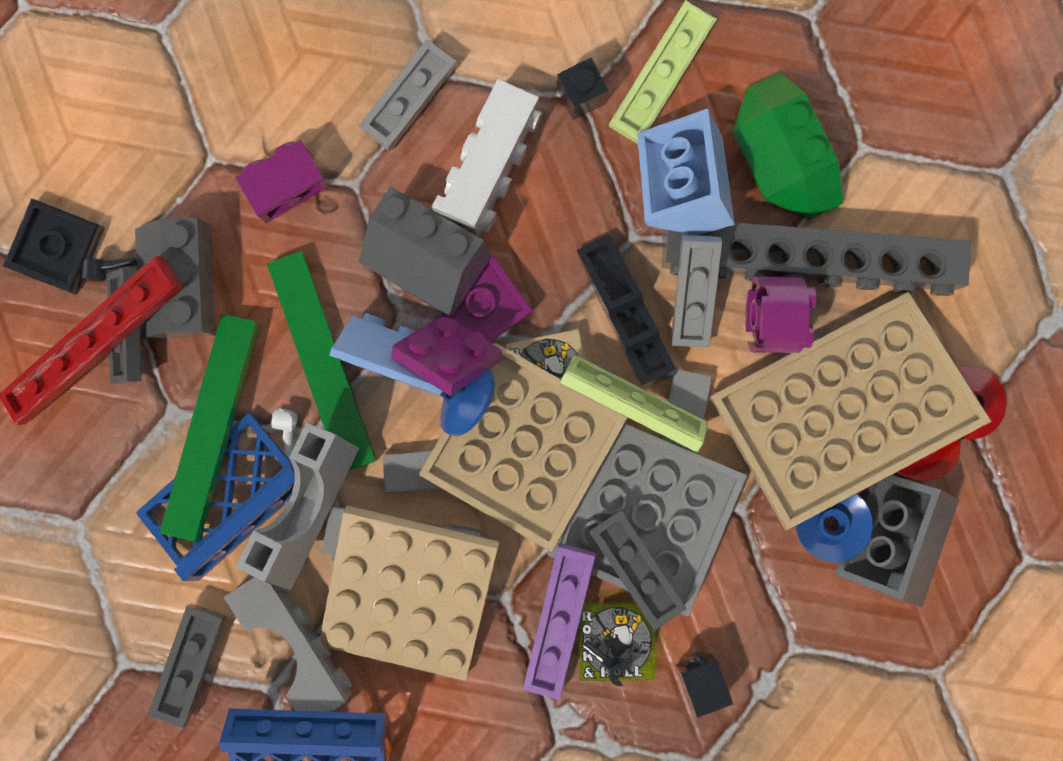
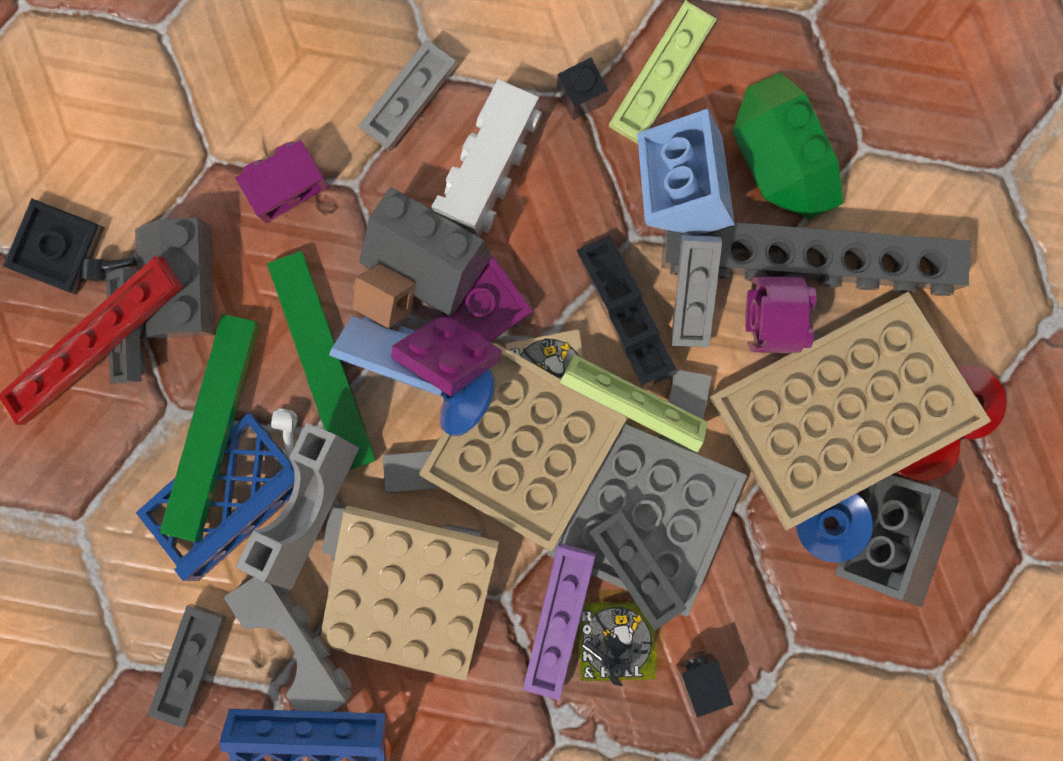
(383, 295): none -> nougat brick

